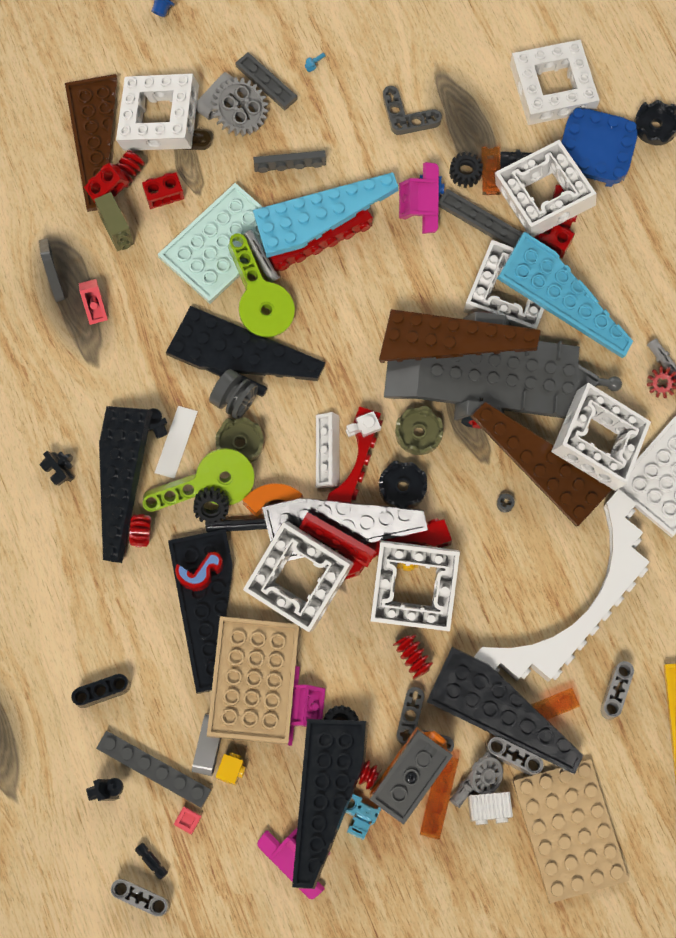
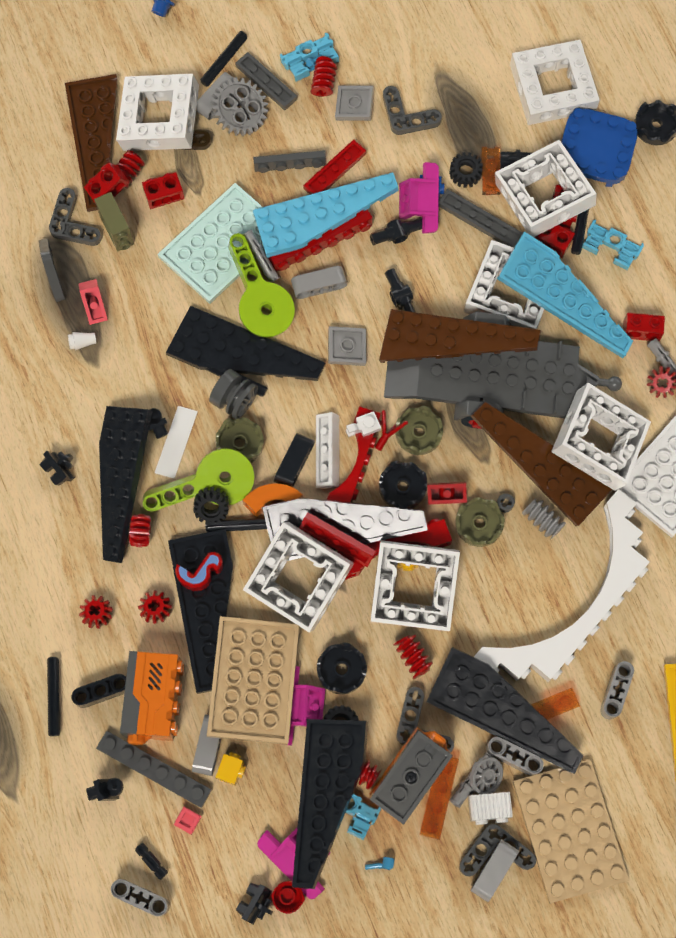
(53, 696): none -> black axle
(67, 226): none -> dark grey beam
(81, 340): none -> white cone
(91, 618): none -> red gear
(148, 603): none -> red gear
(151, 697): none -> orange piece
(223, 59): none -> black axle
(258, 905): none -> black hips
(287, 898): none -> red hat
(294, 460): none -> black beam
(298, 58): none -> medium azure piece
(319, 282): none -> light grey beam
(323, 77): none -> red piece
(335, 168): none -> red plate
(341, 654): none -> black plate
(347, 346): none -> light grey plate
(354, 103): none -> light grey plate
(385, 436): none -> red plant
(388, 863): none -> dark azure hand
(396, 231): none -> black pin
(400, 293): none -> black pin
(447, 493): none -> red brick
(479, 509): none -> olive plate
(490, 845): none -> dark grey beam
(494, 870): none -> light grey beam
(544, 518): none -> light grey piece
(579, 232): none -> black axle
(627, 248): none -> medium azure piece
(644, 326): none -> red brick

